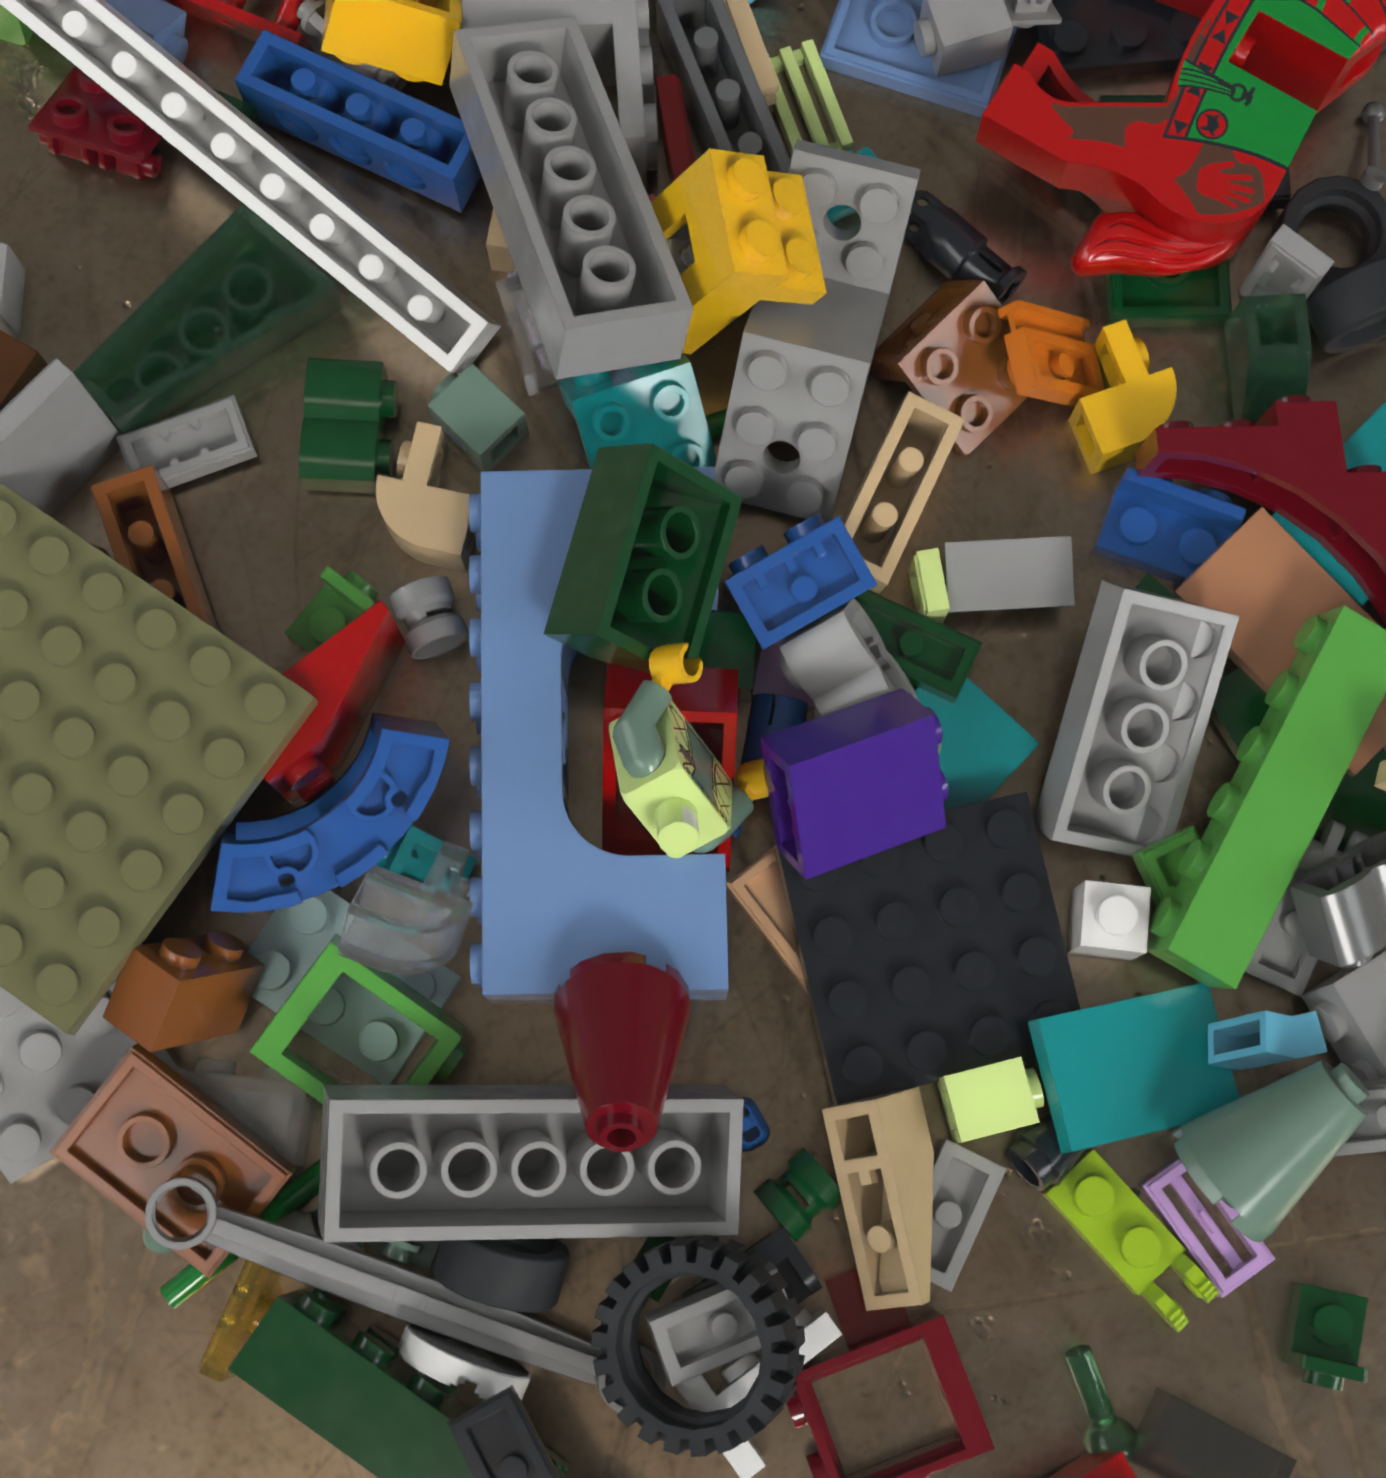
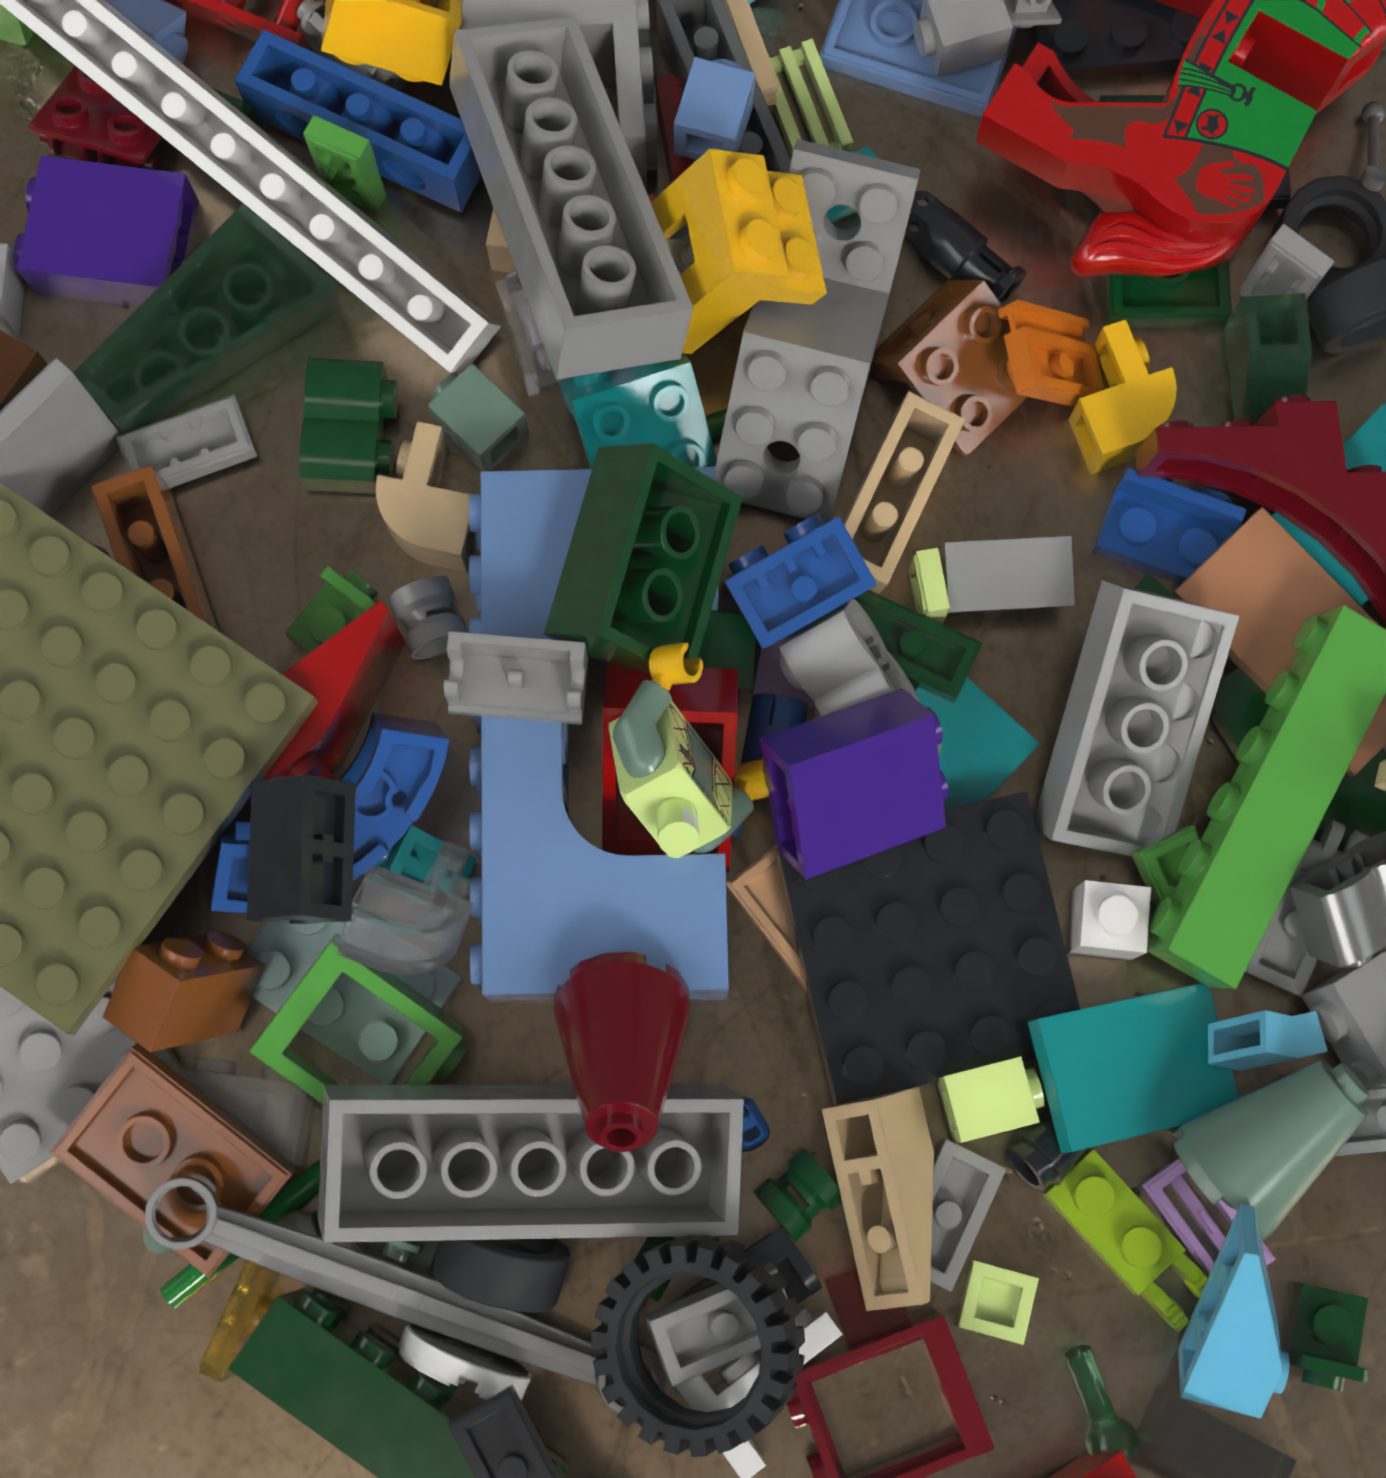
(104, 230): none -> dark purple brick
(301, 850): none -> black hinge
(346, 163): none -> bright green plate
(516, 677): none -> light grey hinge
(713, 108): none -> medium blue brick
(997, 1302): none -> yellowish green tile
(1233, 1340): none -> medium azure slope

